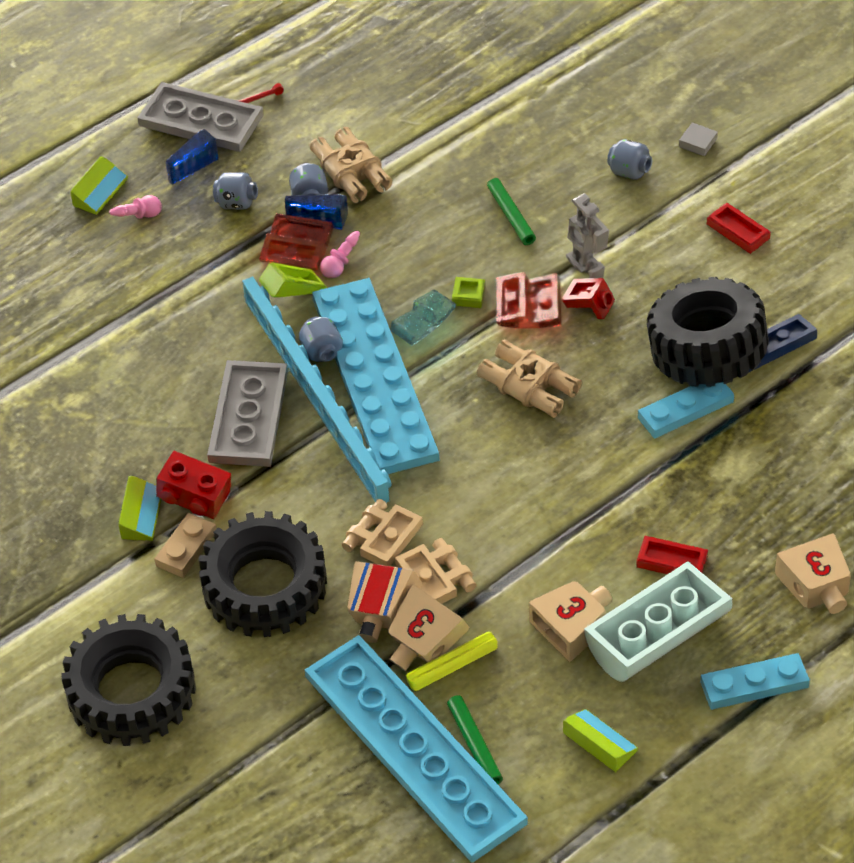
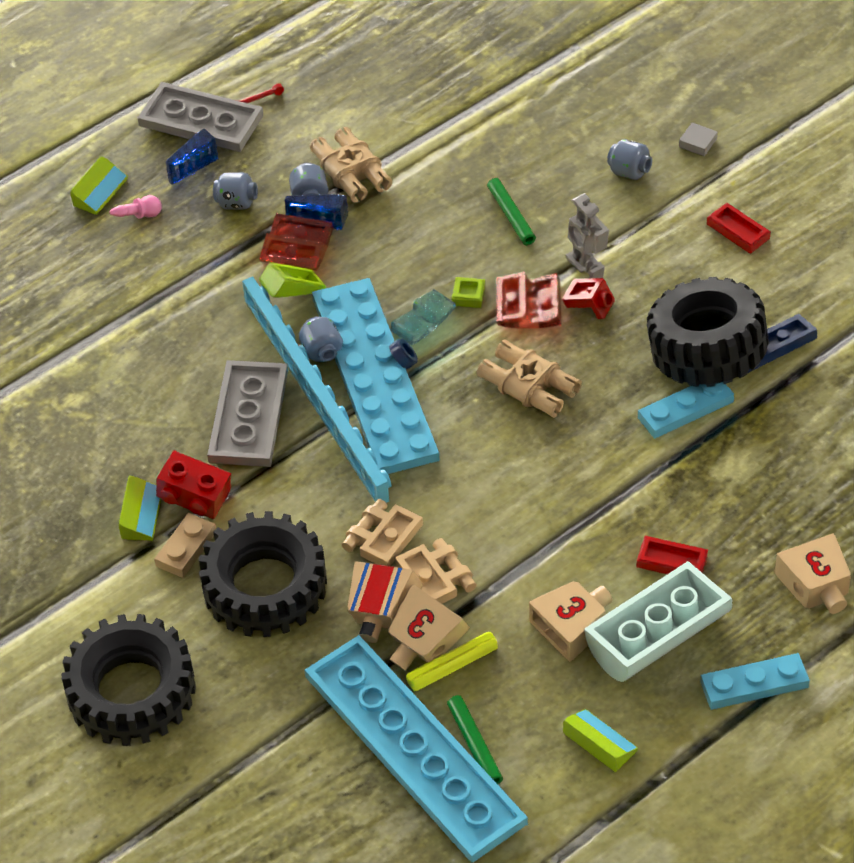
(333, 265): bright pink bar -> none
(403, 353): none -> dark blue tile

